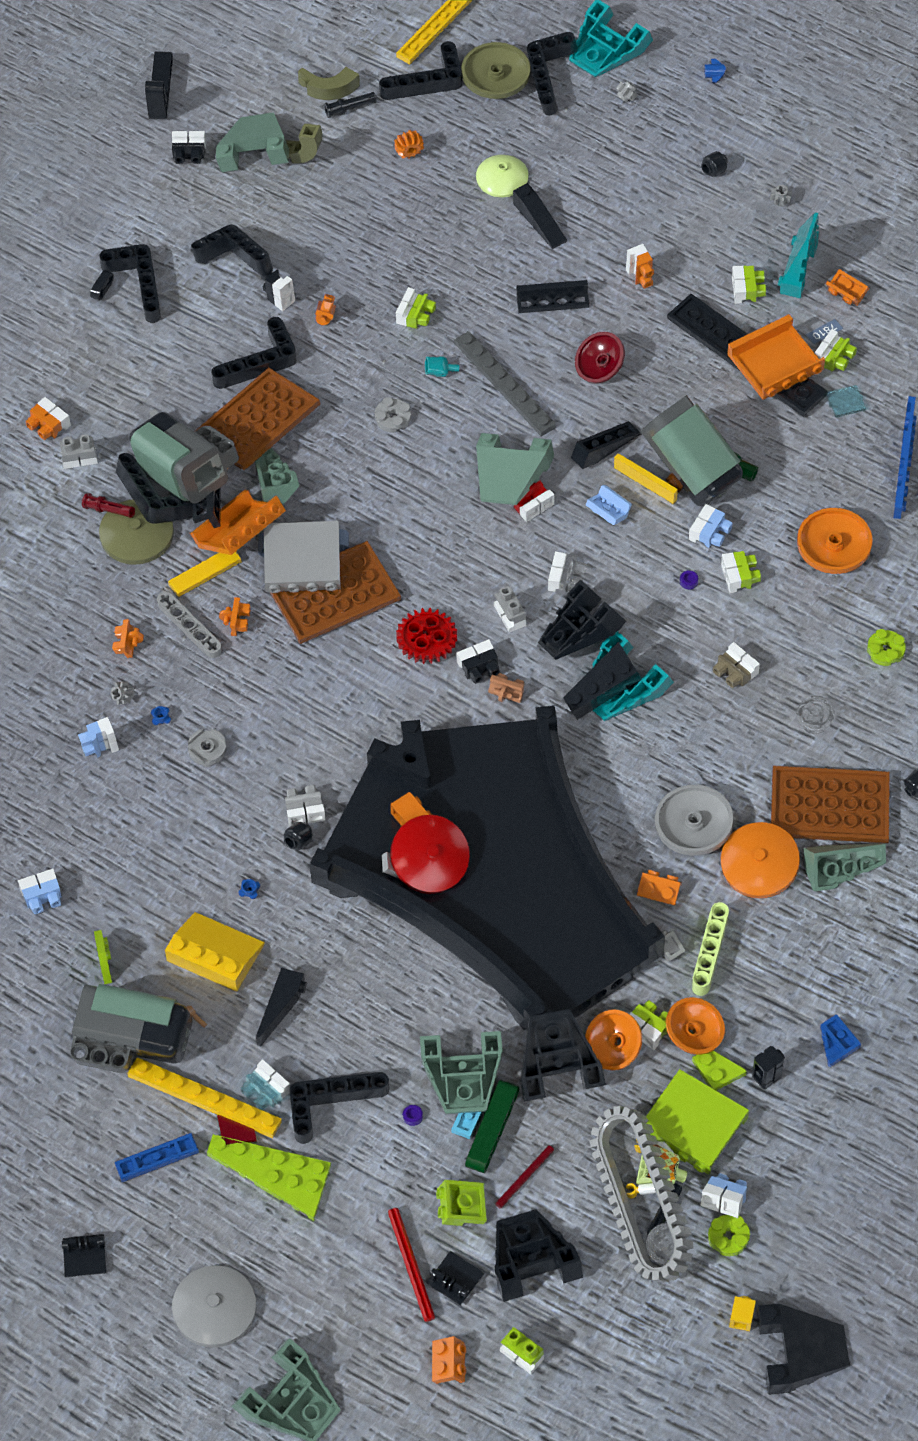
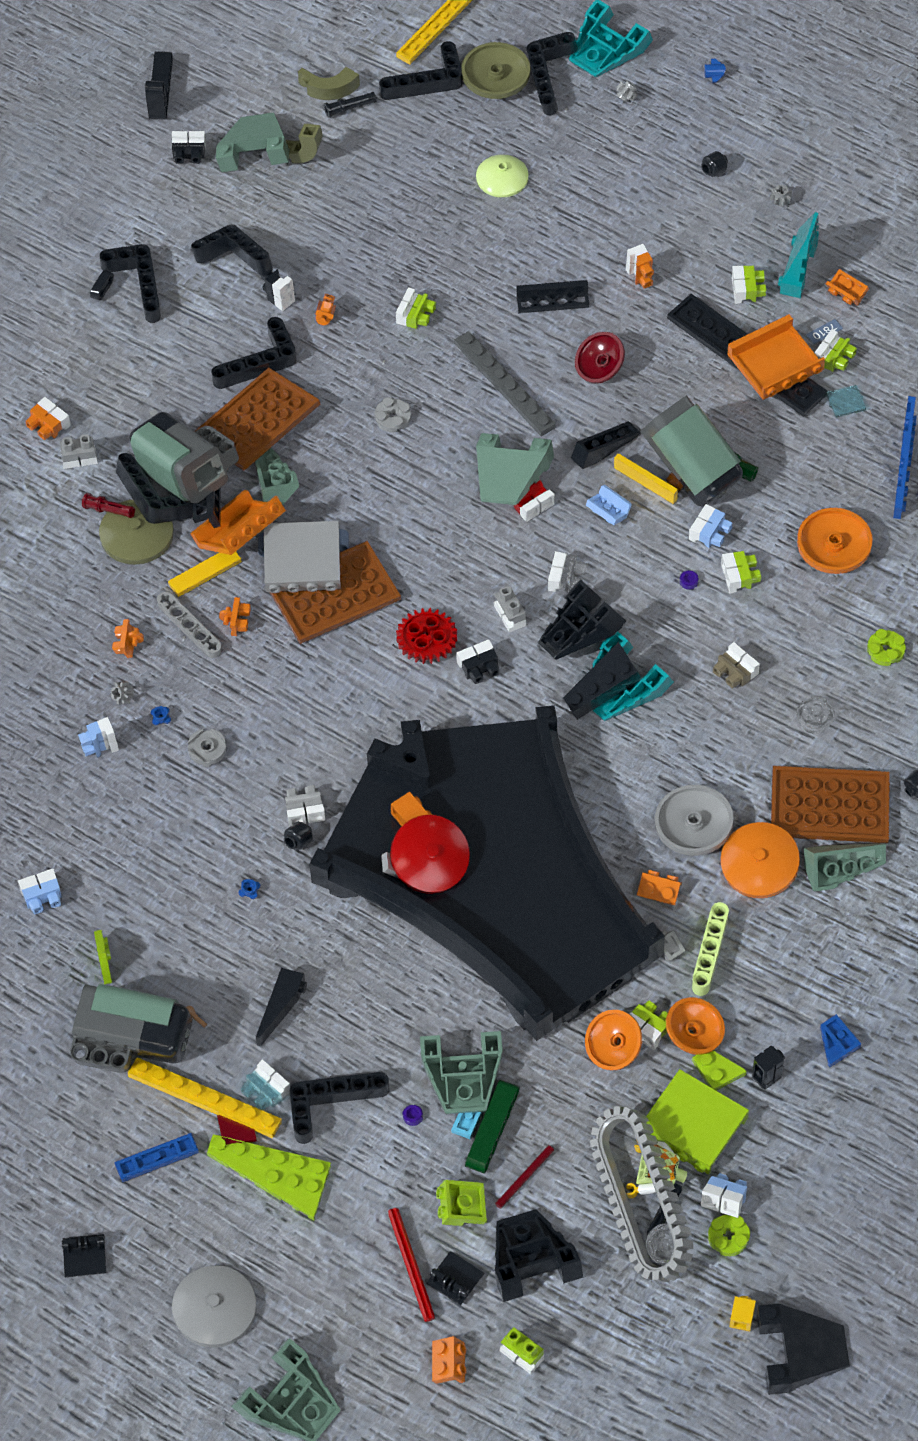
(213, 951): yellow slope -> none
(409, 144): orange gear -> none
(439, 366): teal piece -> none
(505, 688): nougat hips -> none
(536, 213): black slope -> none
(556, 1047): black wedge -> none

